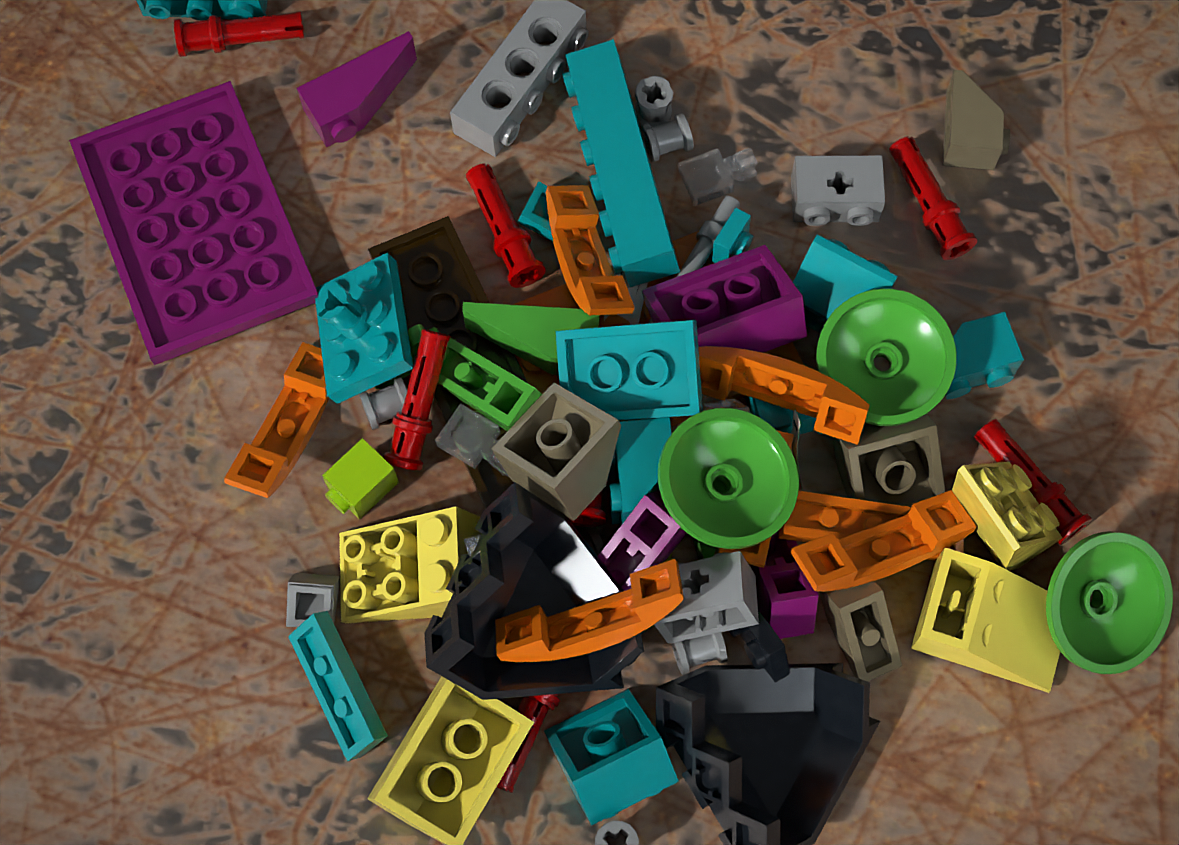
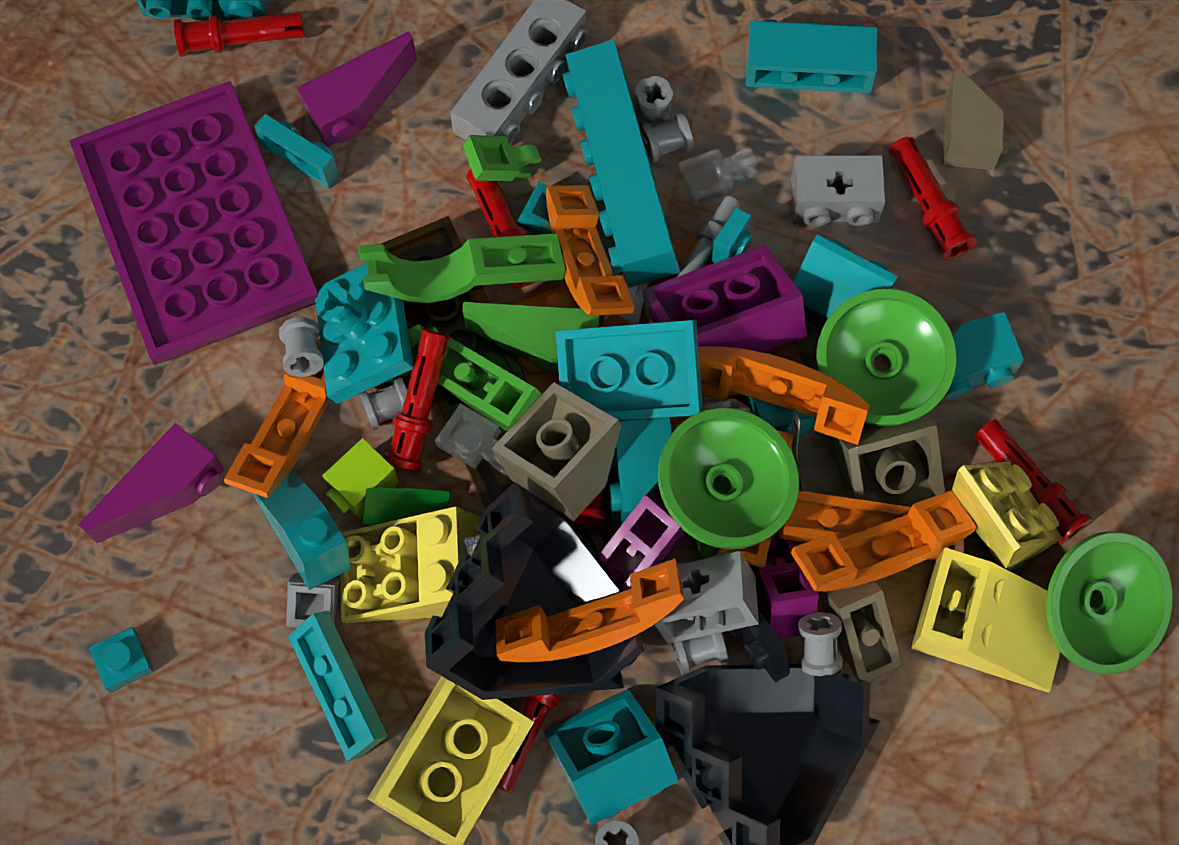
(120, 659): none -> teal plate
(161, 482): none -> magenta slope
(287, 143): none -> teal plate
(301, 354): none -> light grey bush
(306, 531): none -> teal slope
(397, 503): none -> green sticker
(474, 264): none -> bright green piece
(495, 160): none -> bright green plate
(811, 56): none -> teal brick
(820, 644): none -> light grey bush

